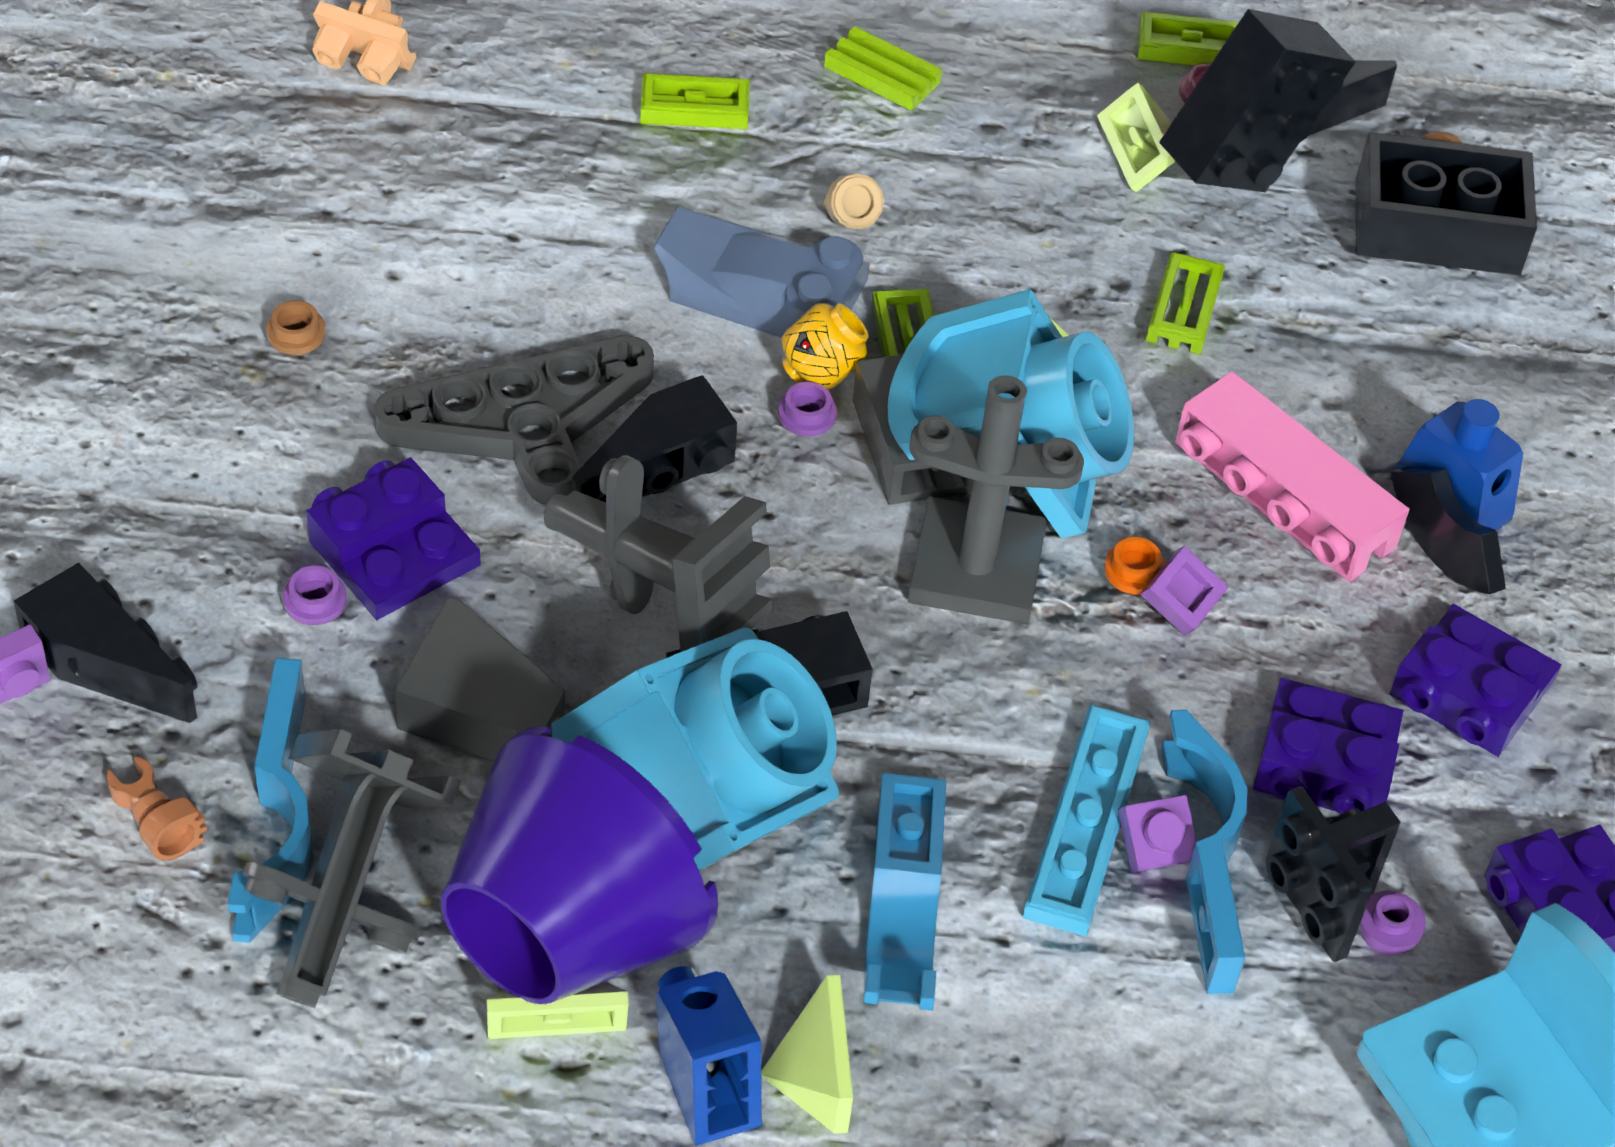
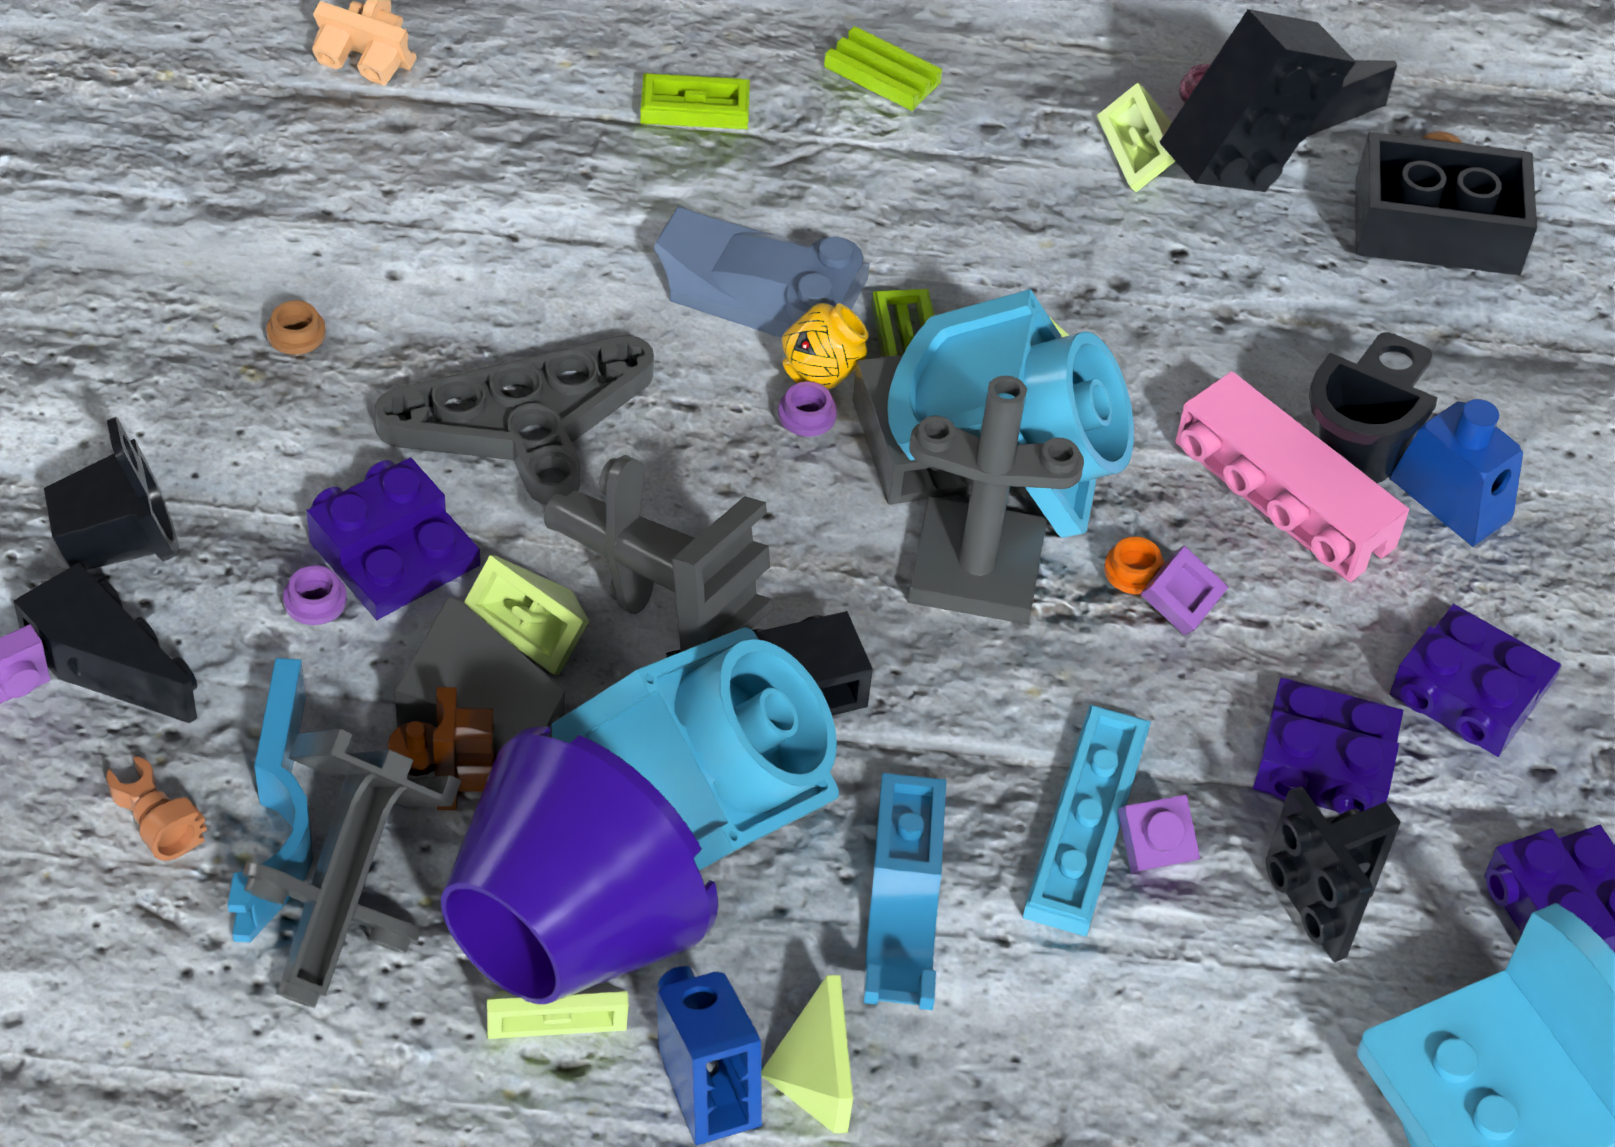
(111, 509): none -> black container
(455, 748): none -> reddish brown hips
(528, 612): none -> yellowish green slope
(672, 435): black slope -> none
(854, 201): tan tile -> none
(1177, 331): lime tile -> none
(1181, 38): lime tile -> none
(1206, 766): dark azure piece -> none
(1371, 409): none -> black container
(1388, 936): medium lavender plate -> none
(1448, 533): black tile -> none

